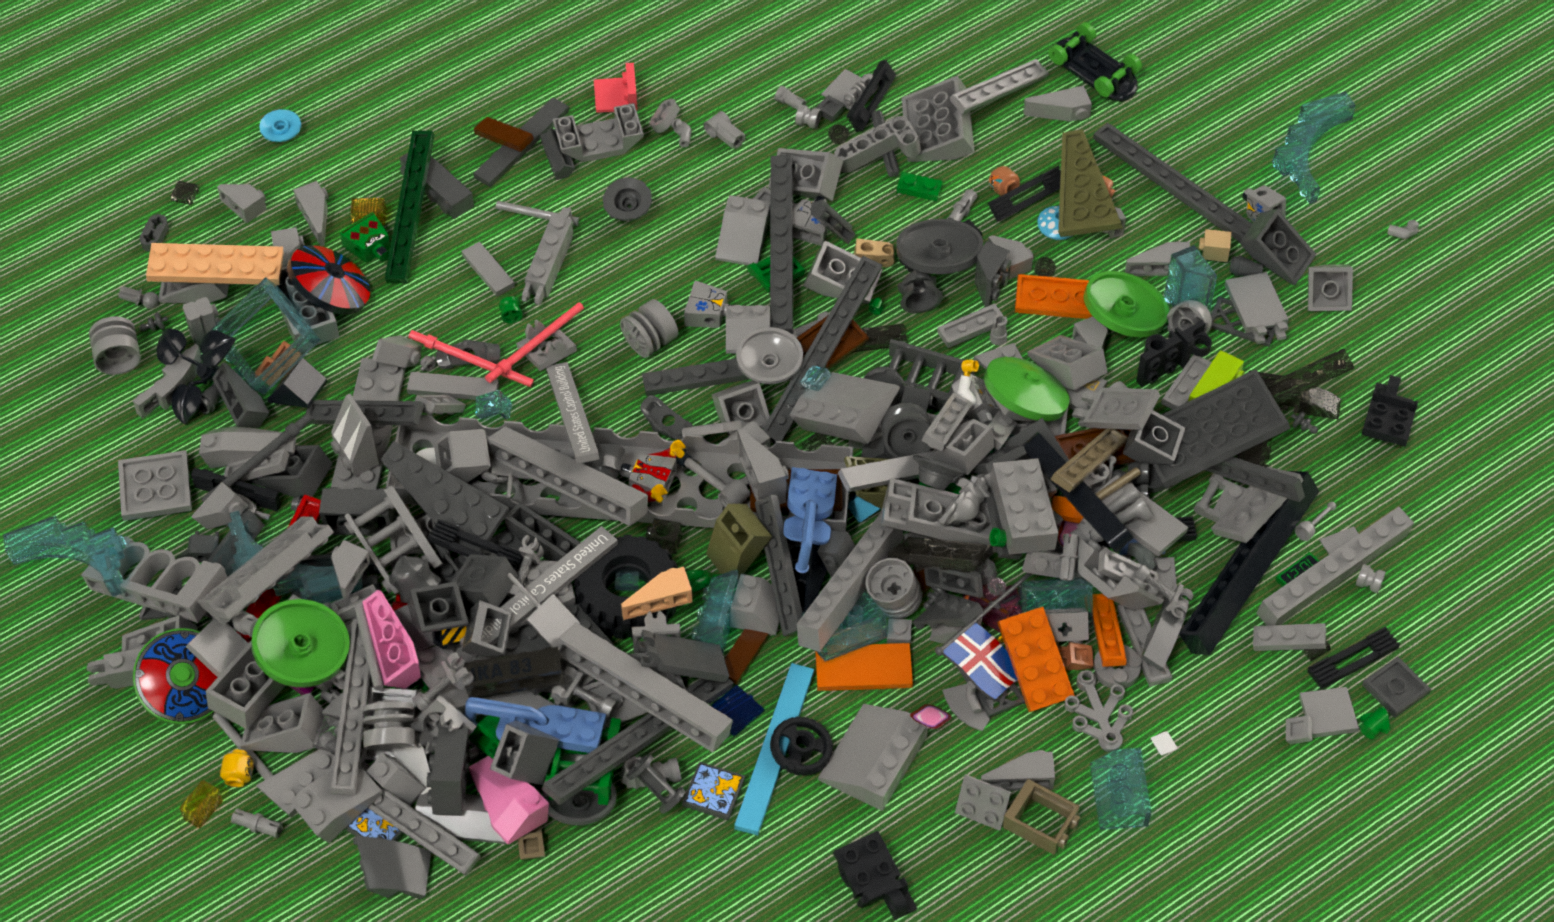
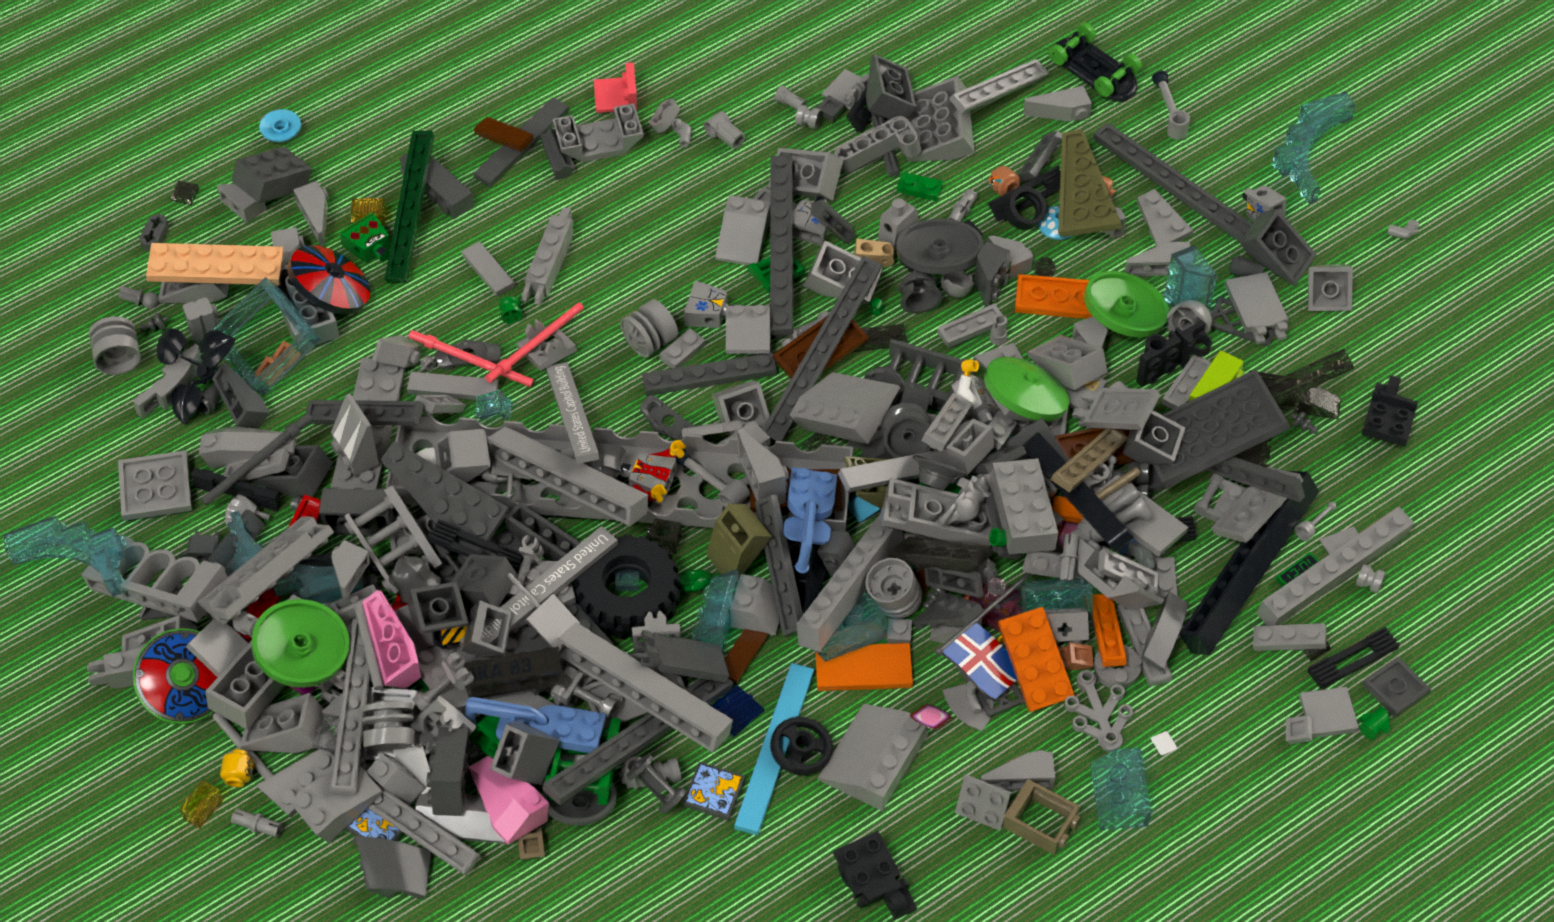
(218, 506): light grey slope -> none
(270, 174): none -> dark grey brick
(298, 386): slope -> none
(530, 211): light grey bar -> none
(625, 193): dark grey hat -> none
(661, 593): light nougat slope -> none
(682, 349): none -> light grey plate
(772, 347): light grey dish -> none
(815, 378): clear light blue plate -> none
(838, 134): clear smoke plate -> none
(889, 89): none -> dark grey slope
(895, 220): none -> light grey torso
(957, 284): none -> light grey hair
(1035, 198): none -> black tyre
(1040, 156): none -> dark grey plate
(1162, 219): none -> light grey wing
(1175, 597): light grey bar -> none
(1178, 120): none -> light grey piece
(1215, 245): tan brick -> none

